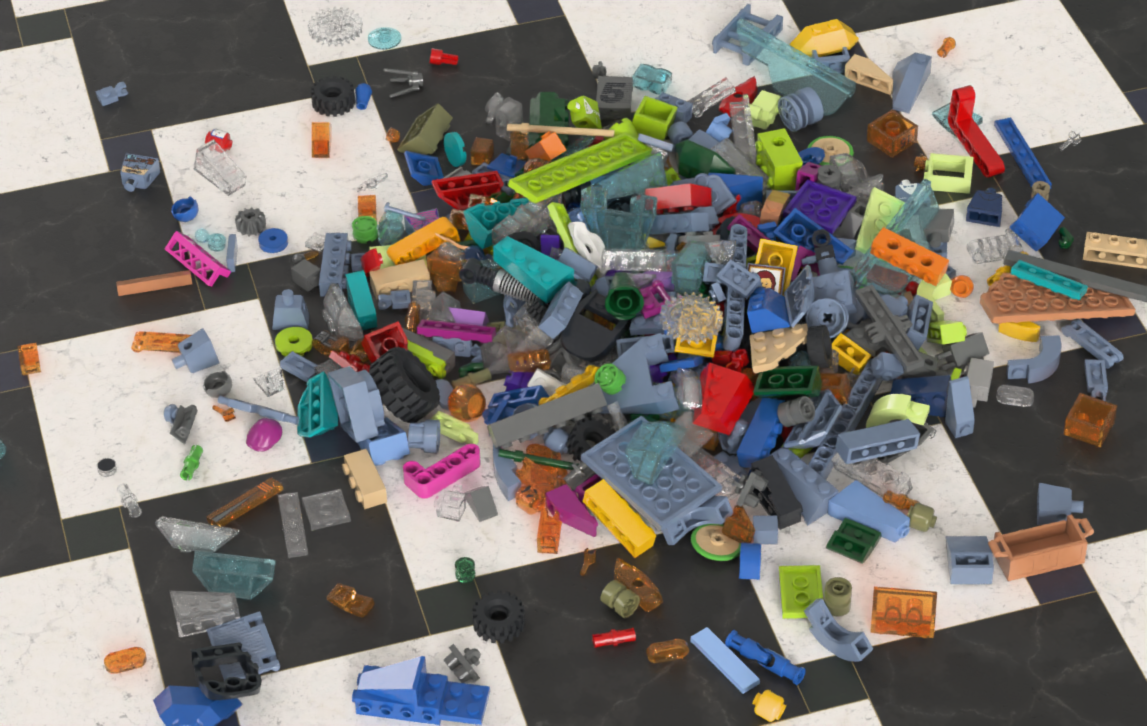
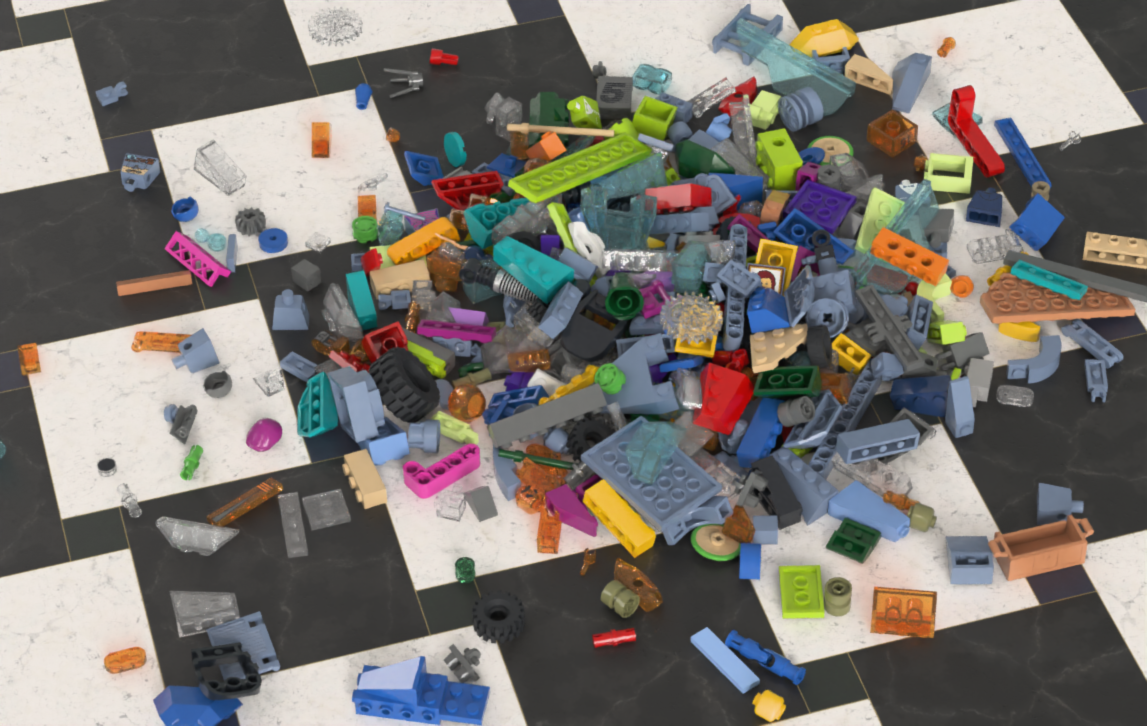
(221, 137): head -> none
(226, 414): clear orange hand -> none
(233, 573): clear light blue wedge -> none
(261, 410): sand blue piece -> none
(290, 334): lime tile -> none
(299, 257): piece -> none
(333, 96): black tyre -> none
(335, 261): sand blue brick -> none
(347, 599): clear orange slope -> none
(384, 38): clear light blue dish -> none
(426, 131): olive slope -> none
(482, 151): clear orange brick -> none
(667, 651): clear orange plate -> none
(835, 638): sand blue arch -> none
(897, 407): yellowish green arch -> none
(1067, 238): dark green arm -> none
(1090, 420): clear orange piece -> none

